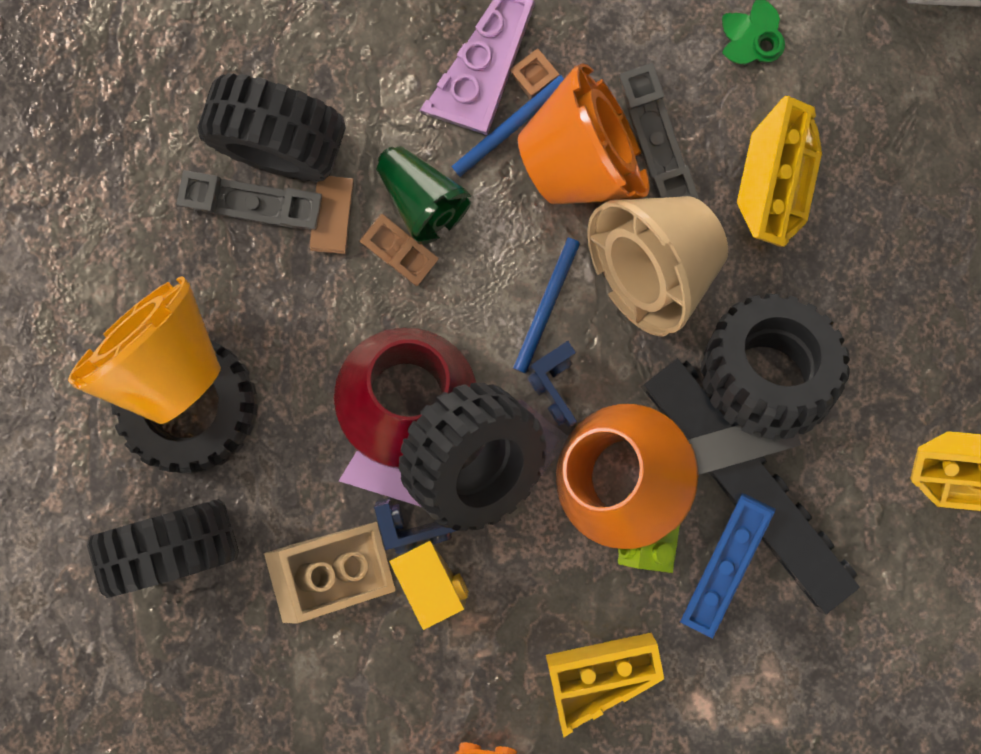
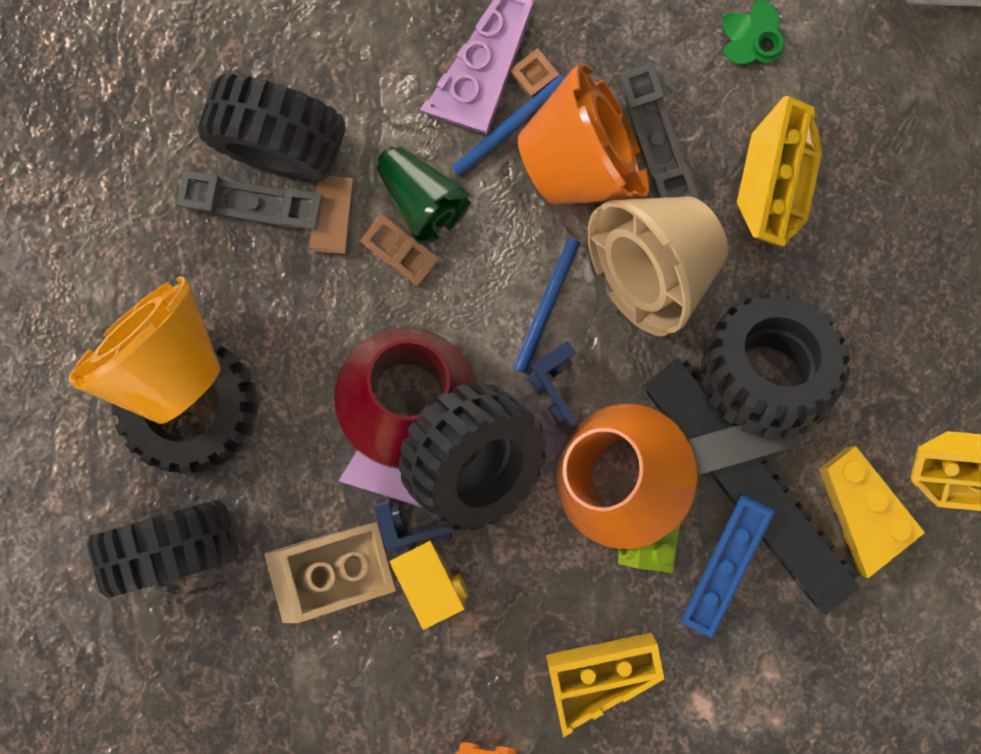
(869, 512): none -> yellow wedge

